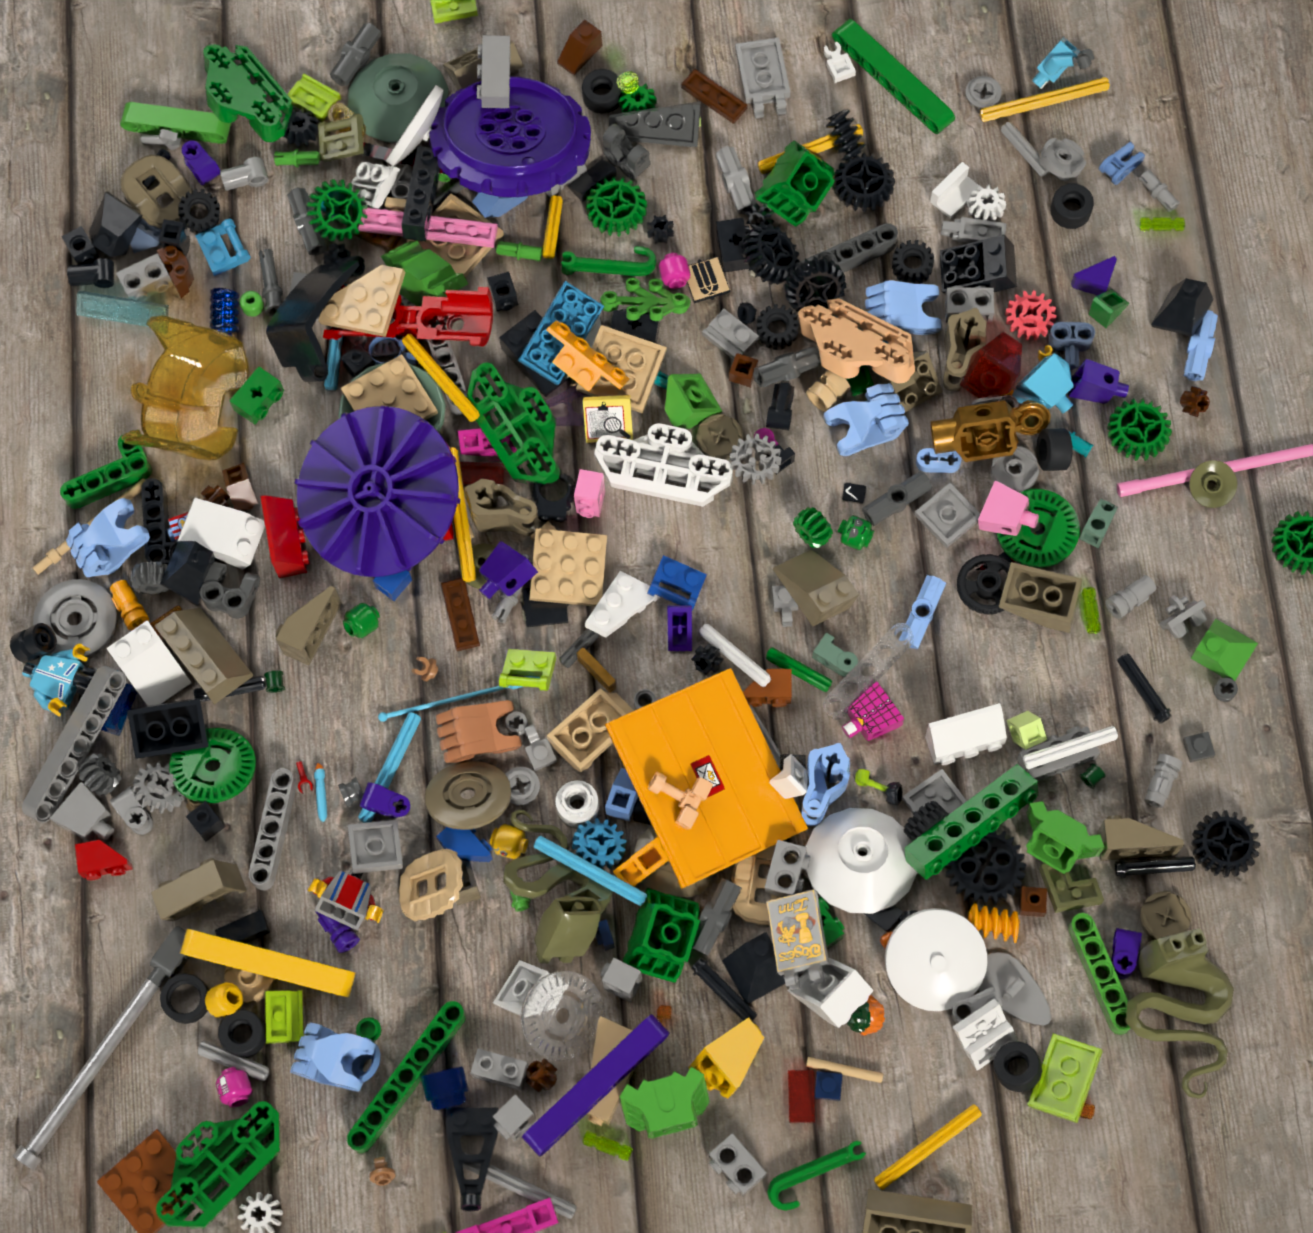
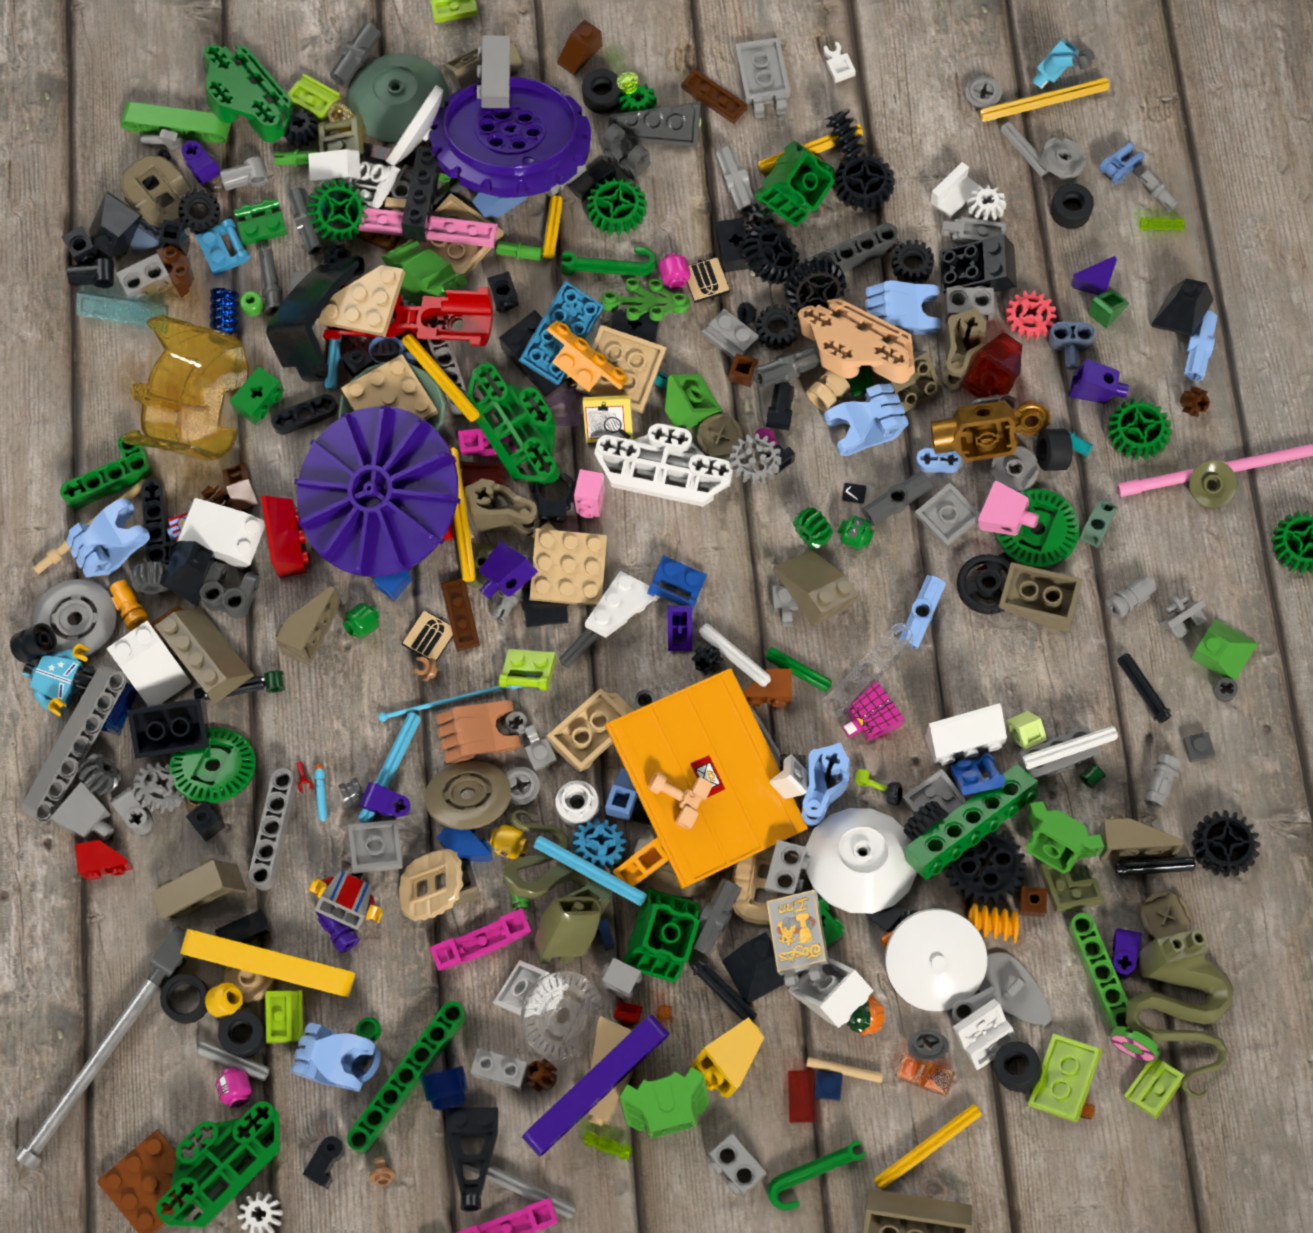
(263, 227): none -> green plate
(301, 423): none -> black beam
(323, 1160): none -> black leg
(334, 165): none -> white brick
(428, 636): none -> piece
(481, 941): none -> dark pink slope
(513, 1119): light grey brick -> none
(596, 670): pearl gold tile -> none
(627, 1013): none -> red slope
(660, 229): black gear -> none
(834, 657): sand green leg -> none
(893, 76): green beam -> none
(925, 1075): none -> clear orange slope
(931, 1039): none -> dark grey gear
(969, 778): none -> blue plate
(1046, 382): medium azure torso -> none
(1091, 610): clear neon green axle -> none
(1134, 1044): none -> tile
(1154, 1087): none -> lime plate

